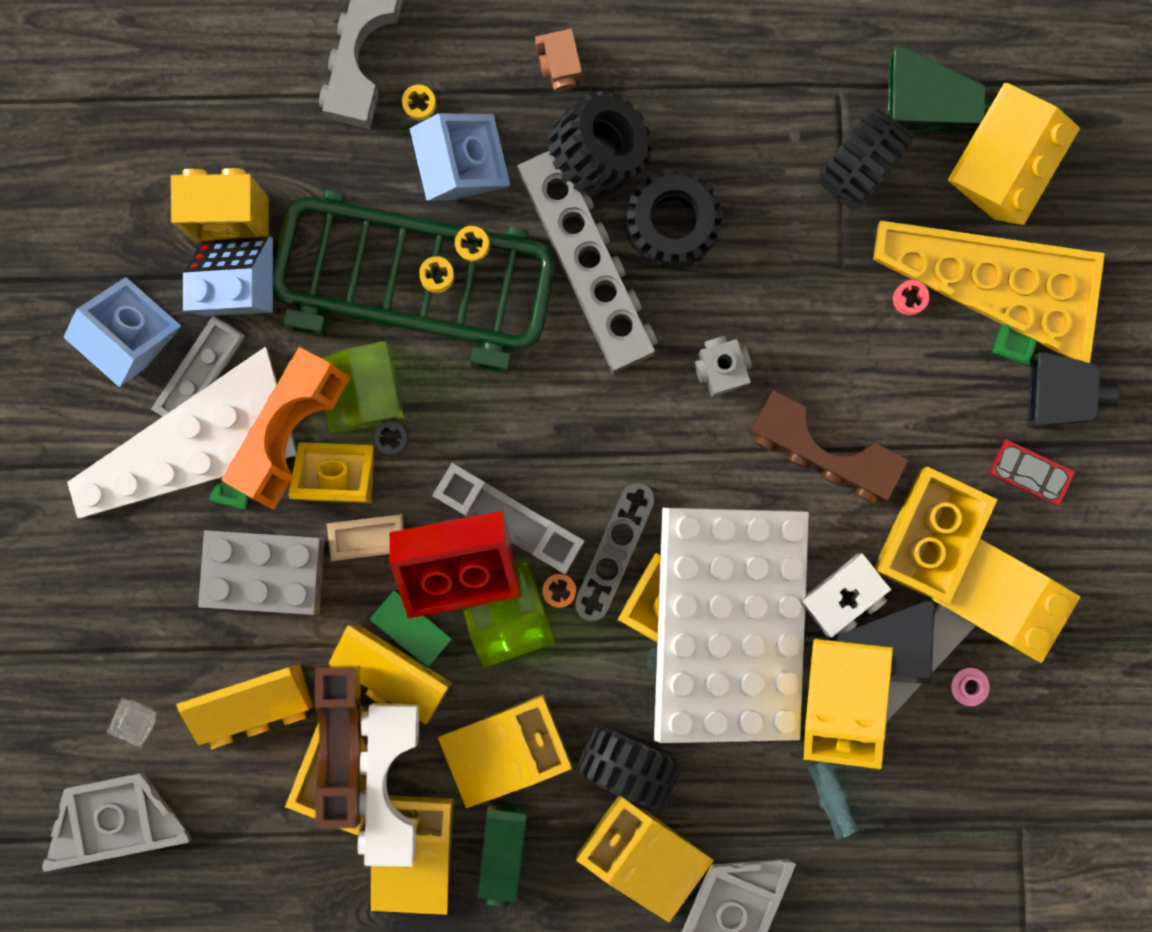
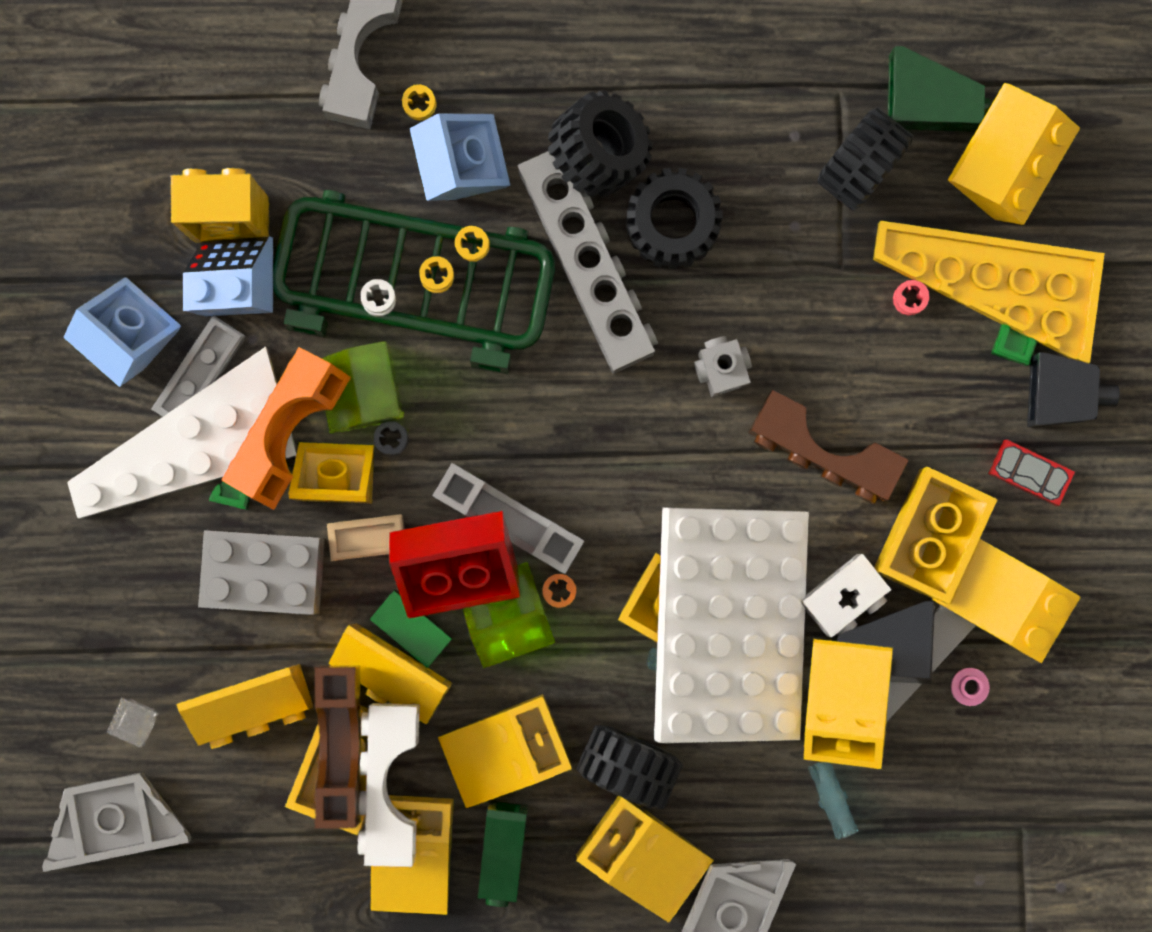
(386, 289): none -> white bush
(560, 59): nougat brick -> none
(611, 550): dark grey beam -> none

